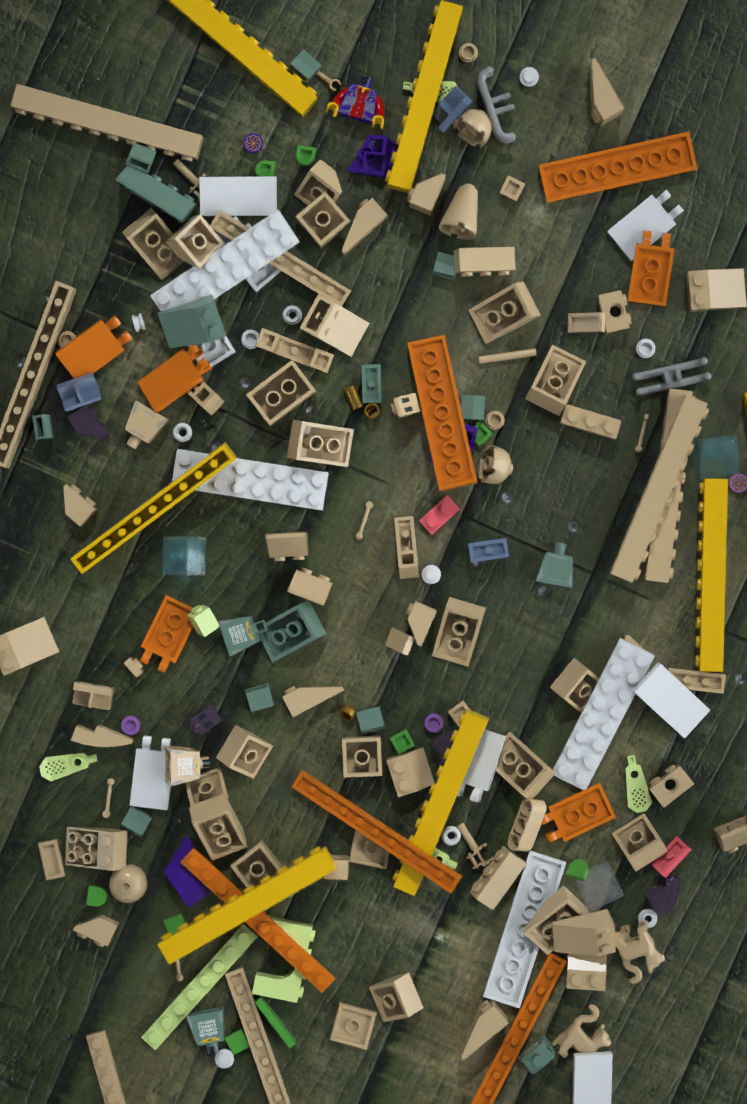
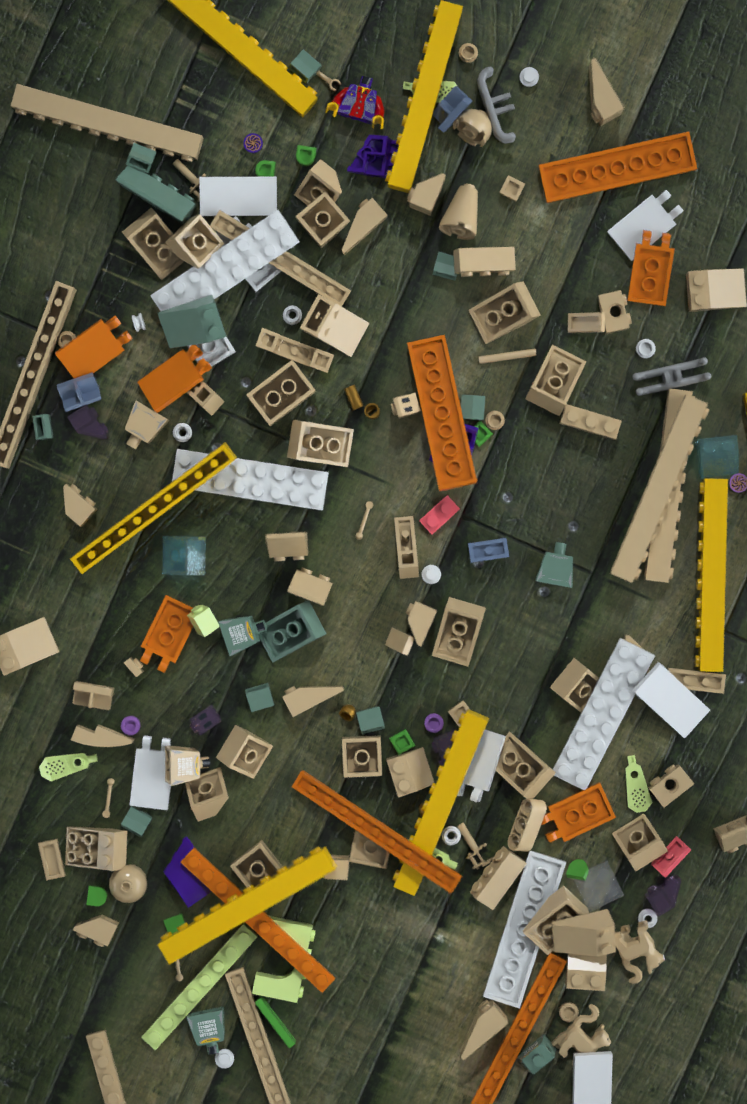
(218, 827): tan brick -> none
(237, 1041): bright green tile -> none
(250, 339): white plate -> none
(353, 1025): tan tile -> none
(371, 383): sand green plate -> none
(396, 997): tan slope -> none
(495, 465): tan cylinder -> none
(568, 1012): none -> tan tile
(638, 449): tan hinge -> none

